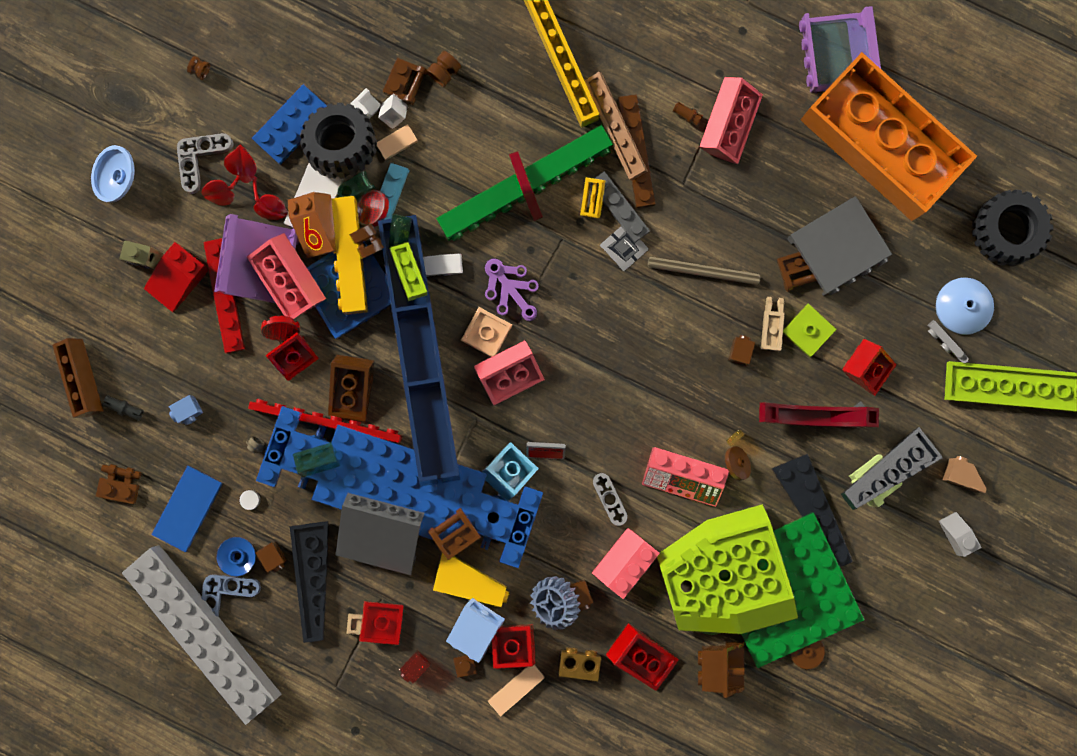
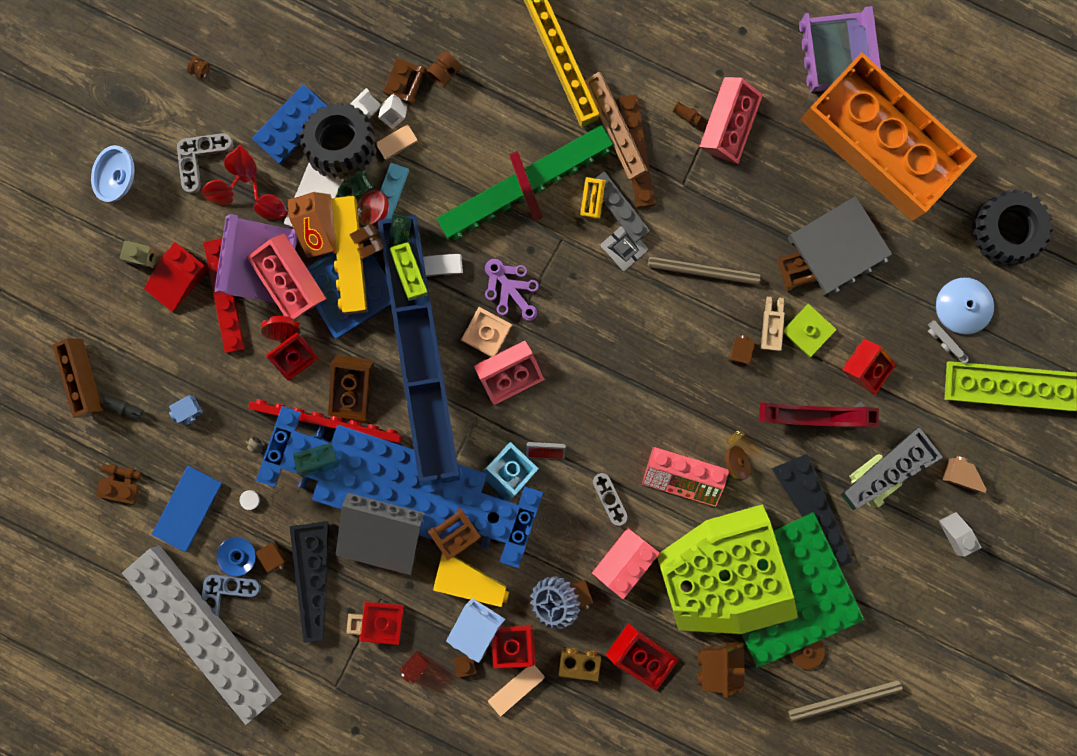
(845, 701): none -> dark tan axle

